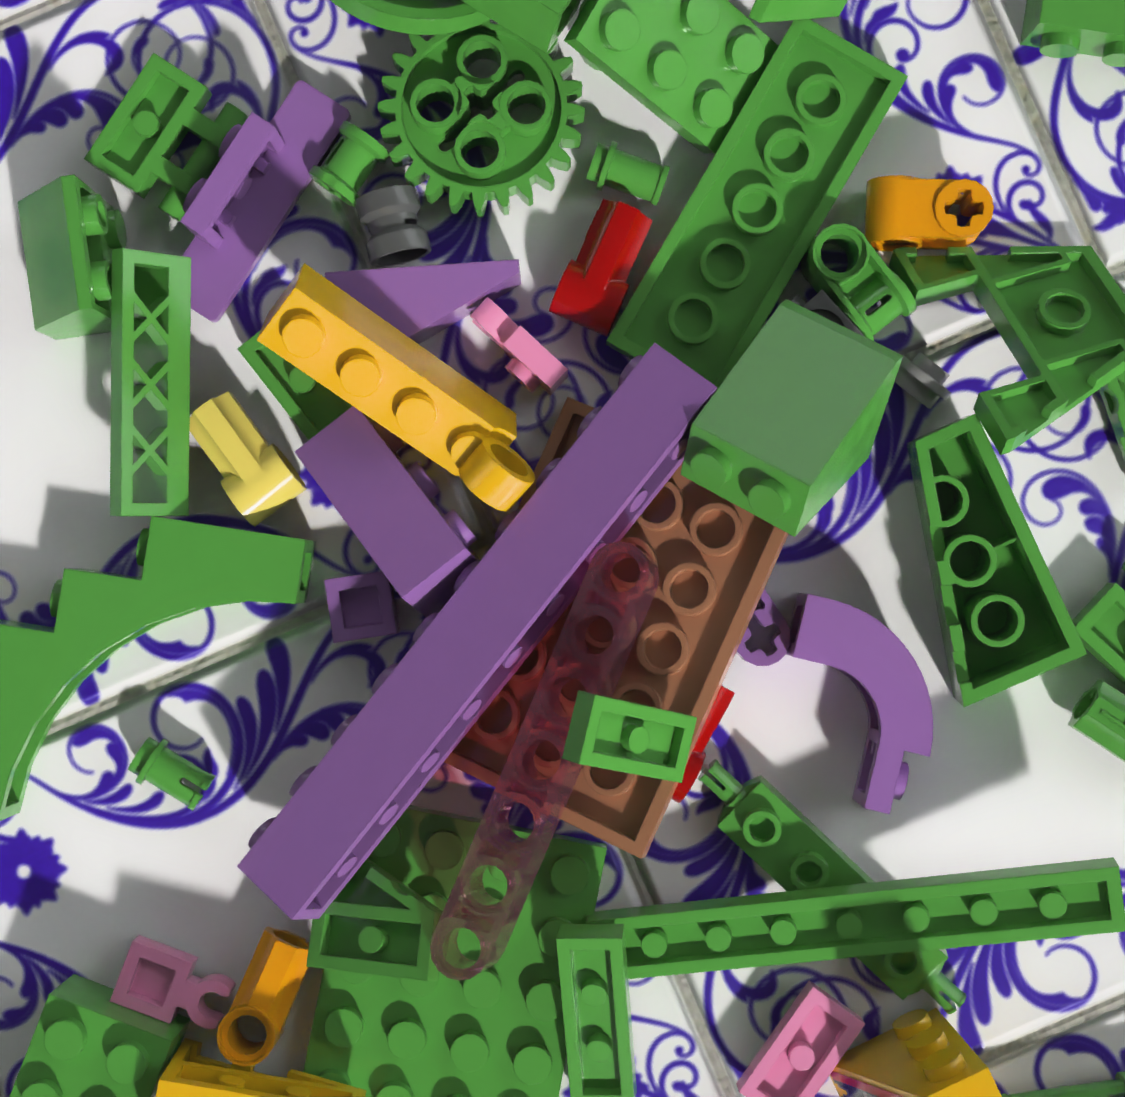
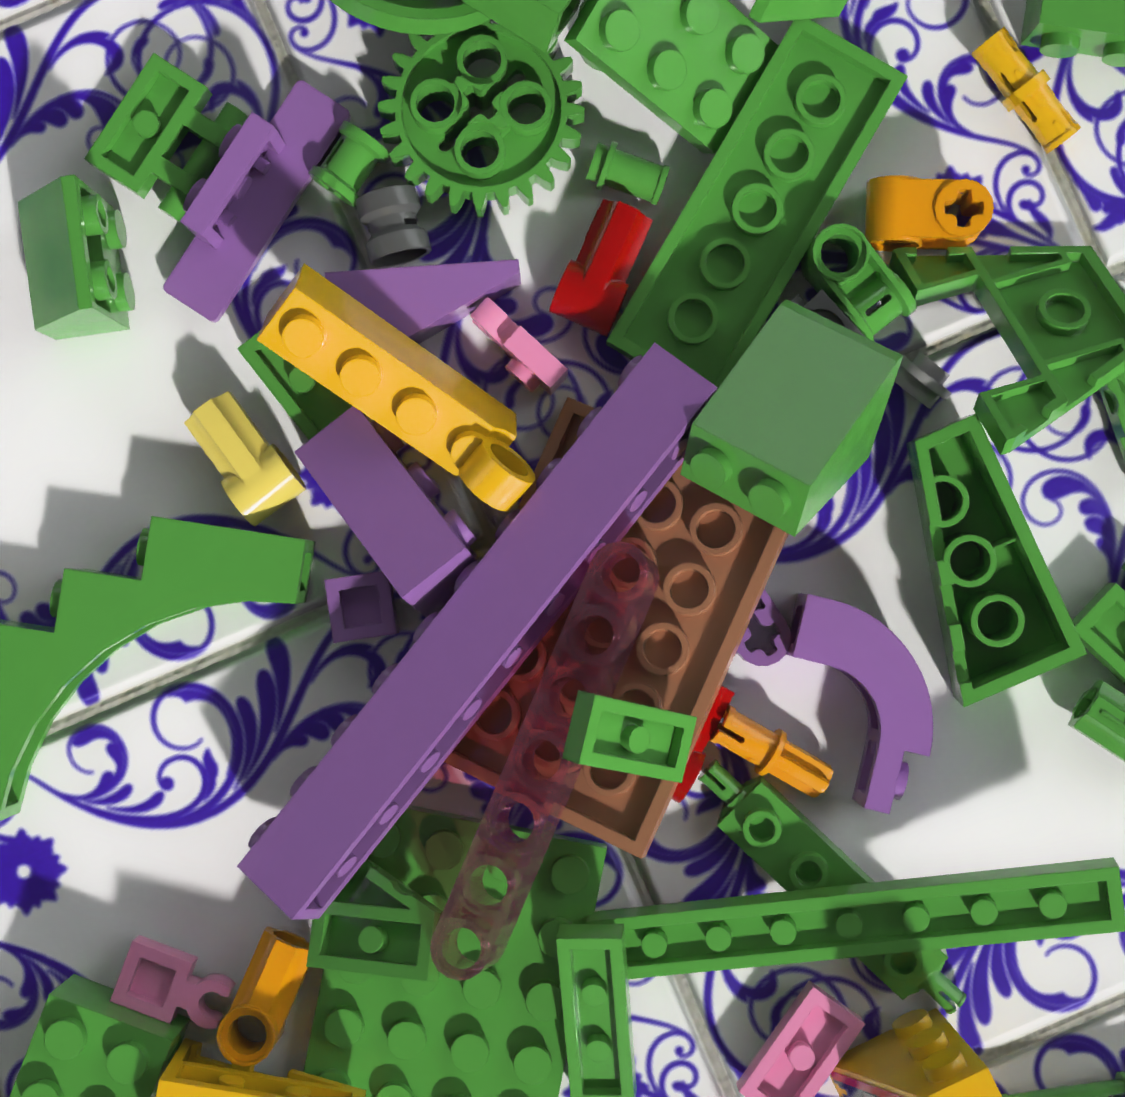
(150, 383): bright green fence -> none
(167, 769): bright green pin -> none
(772, 753): none -> light orange axle
(1025, 90): none -> yellow pin

